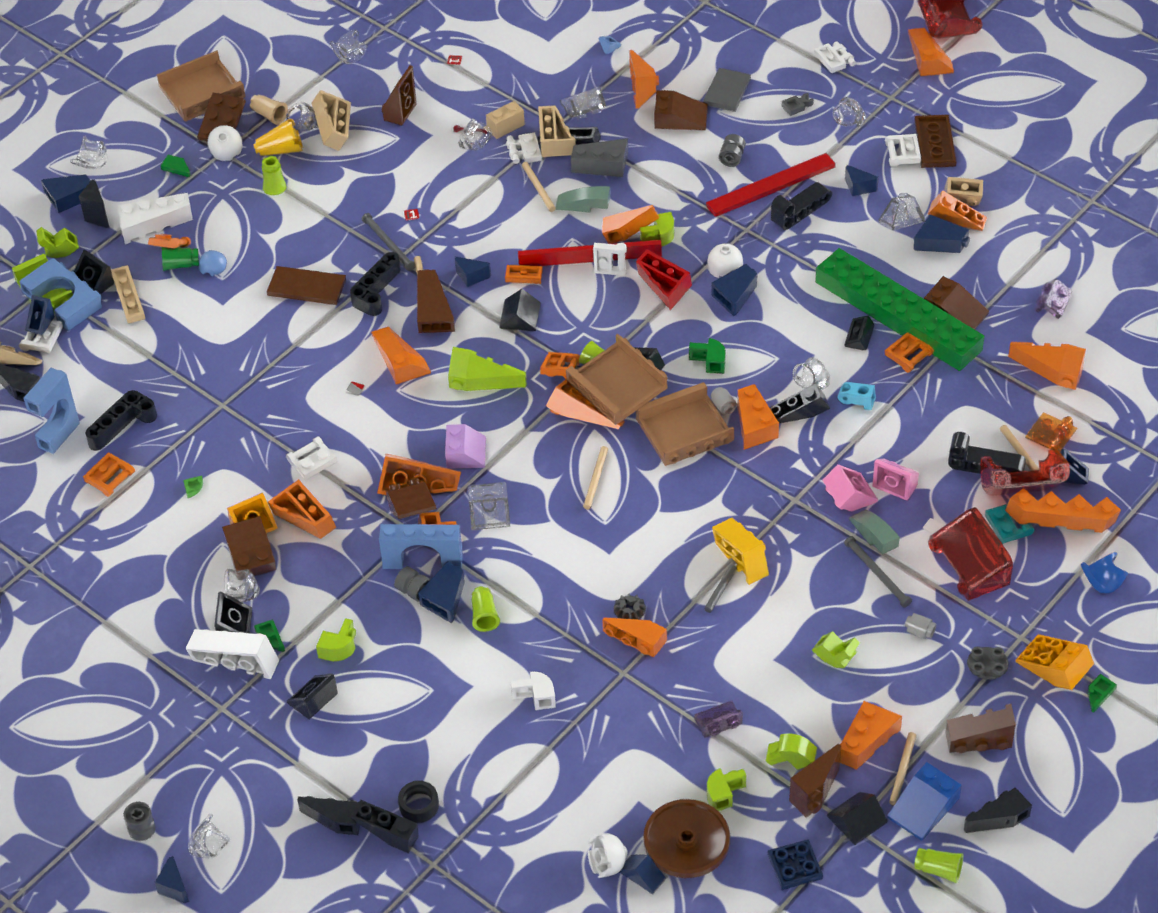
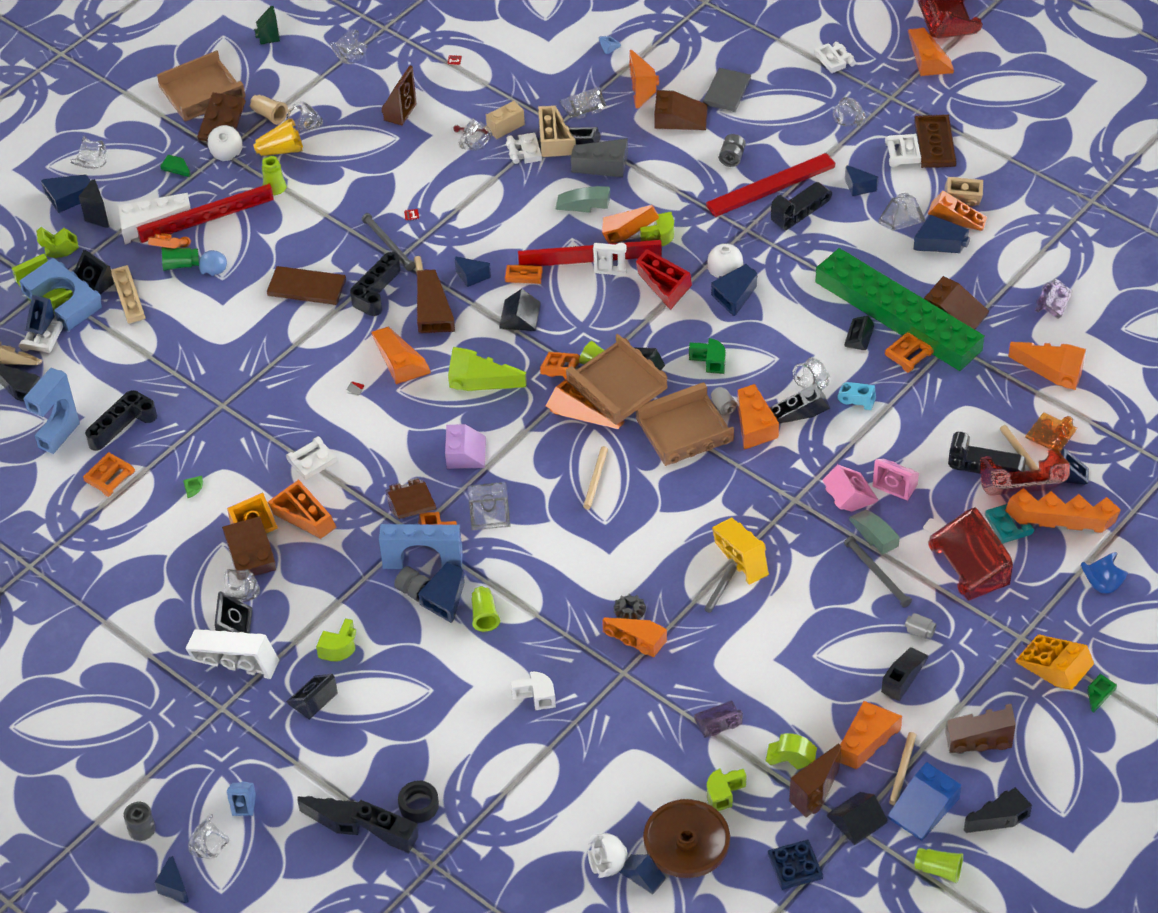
(206, 212): none -> red tile
(241, 798): none -> medium blue slope
(267, 27): none -> dark green slope
(269, 629): green tile -> none
(332, 119): tan wedge -> none
(401, 469): orange wedge -> none
(538, 186): tan bar -> none
(795, 105): dark grey plate -> none
(835, 651): lime brick -> none
(902, 673): none -> black slope
(987, 662): dark grey dish -> none

